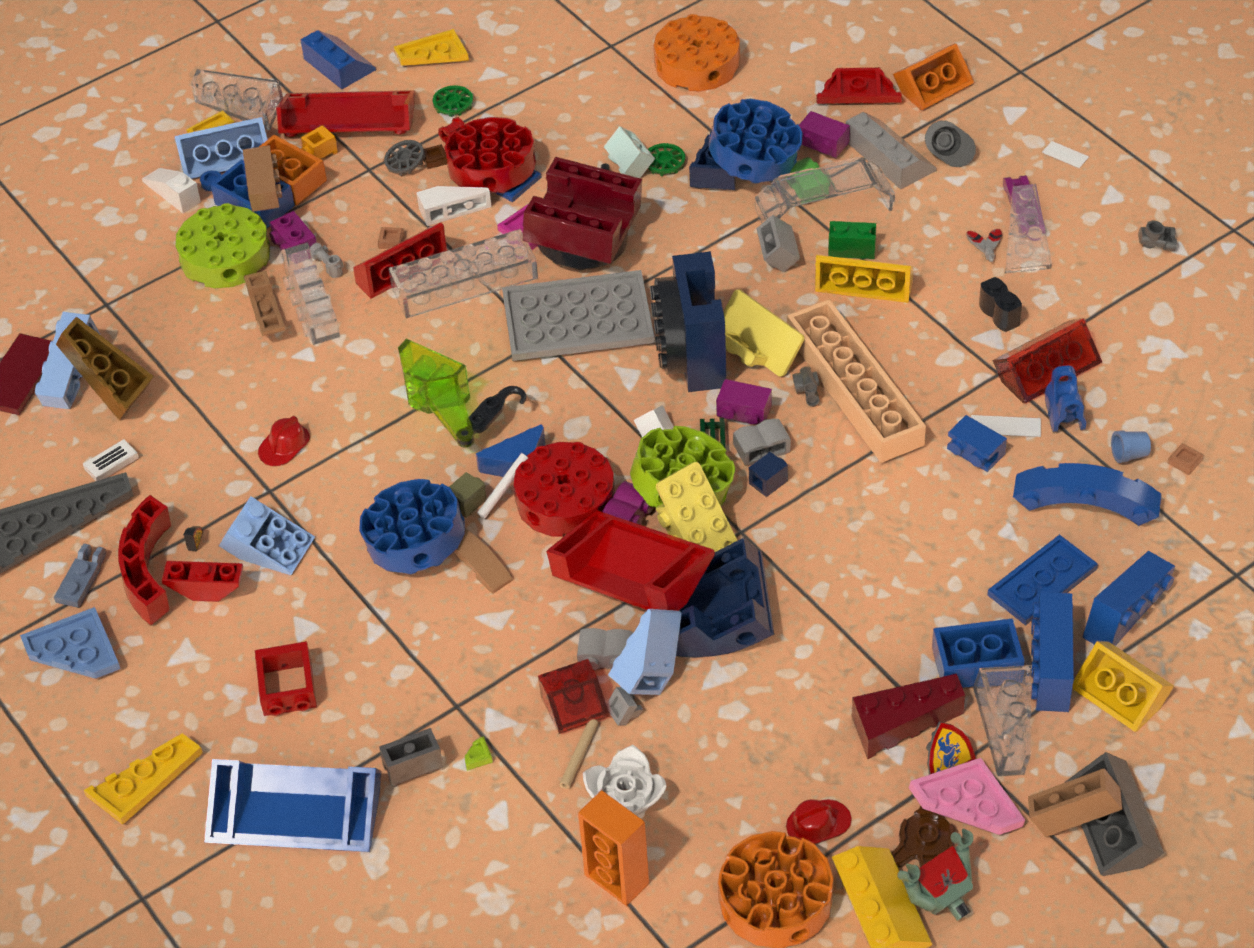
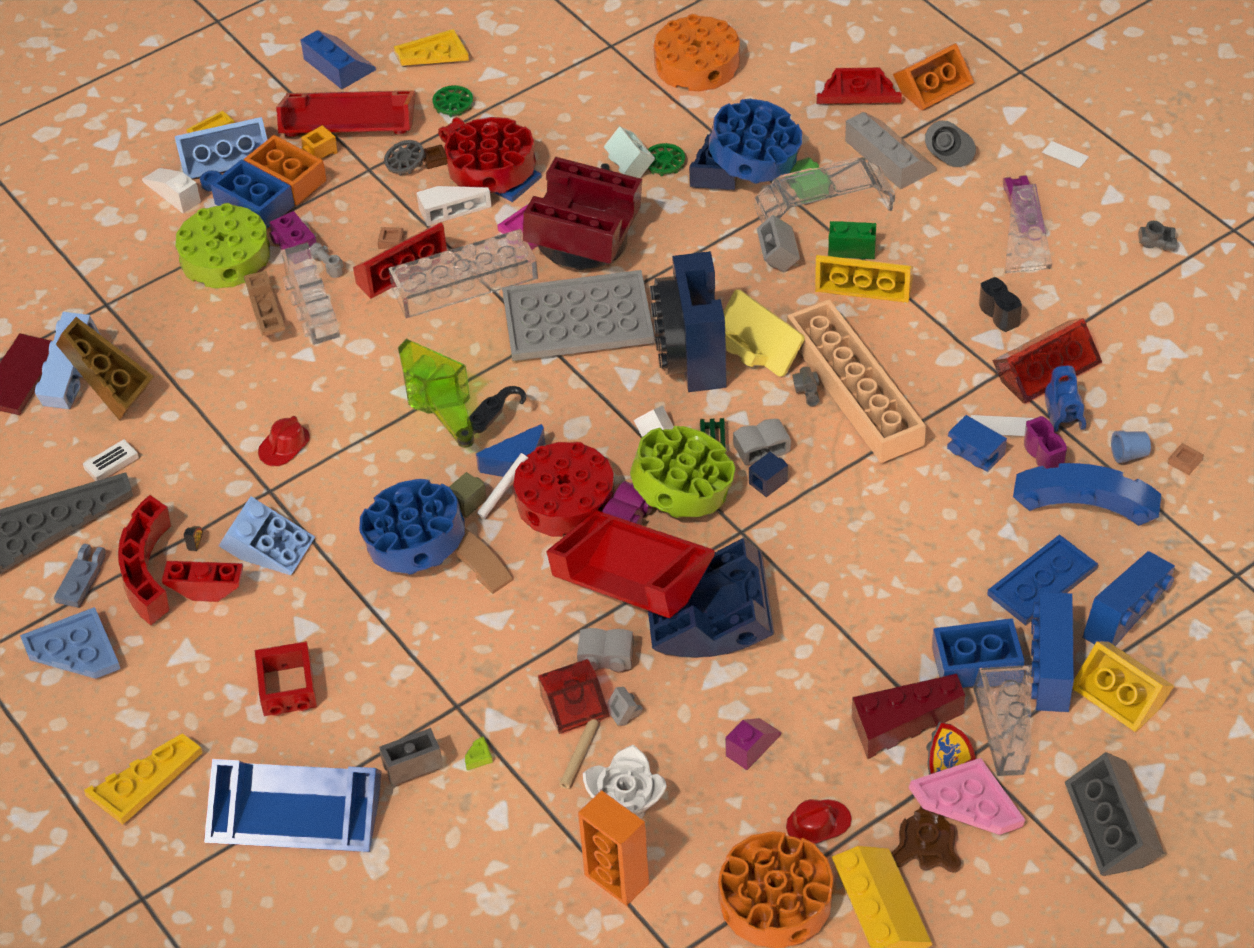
(238, 95): clear wedge -> none
(262, 178): medium nougat brick -> none
(649, 654): light blue slope -> none
(692, 509): light yellow bracket -> none
(743, 402): magenta brick -> none
(749, 741): none -> magenta slope
(824, 134): magenta brick -> none
(942, 879): torso -> none
(986, 246): piece -> none
(1043, 443): none -> magenta brick
(1075, 802): medium nougat brick -> none

